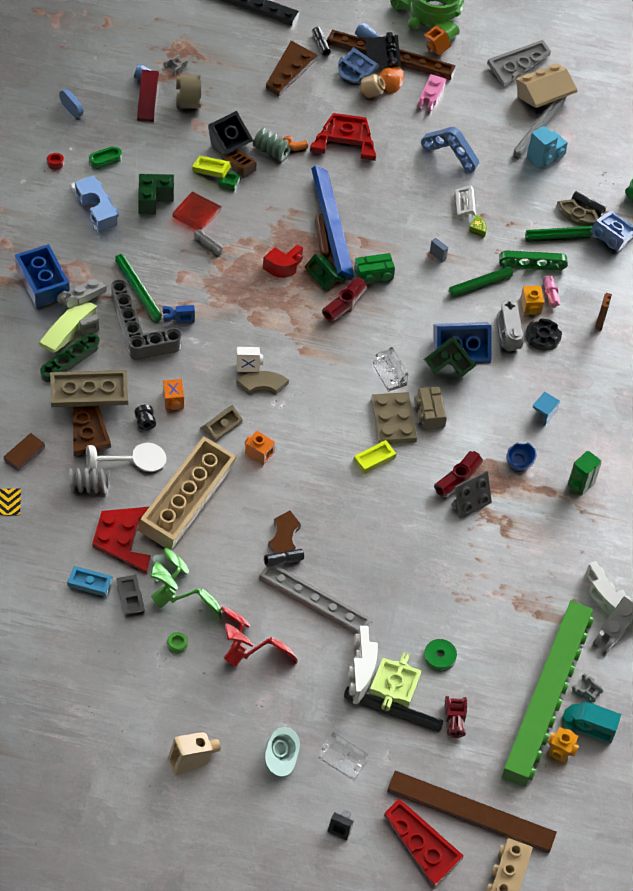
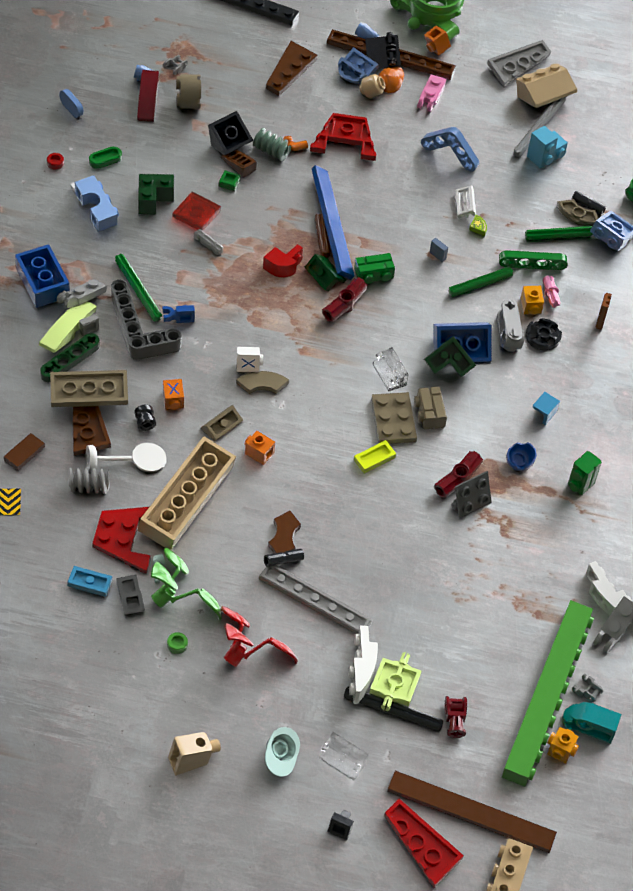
(211, 166): neon yellow tile -> none
(320, 39): black piece -> none
(443, 647): green piece -> none

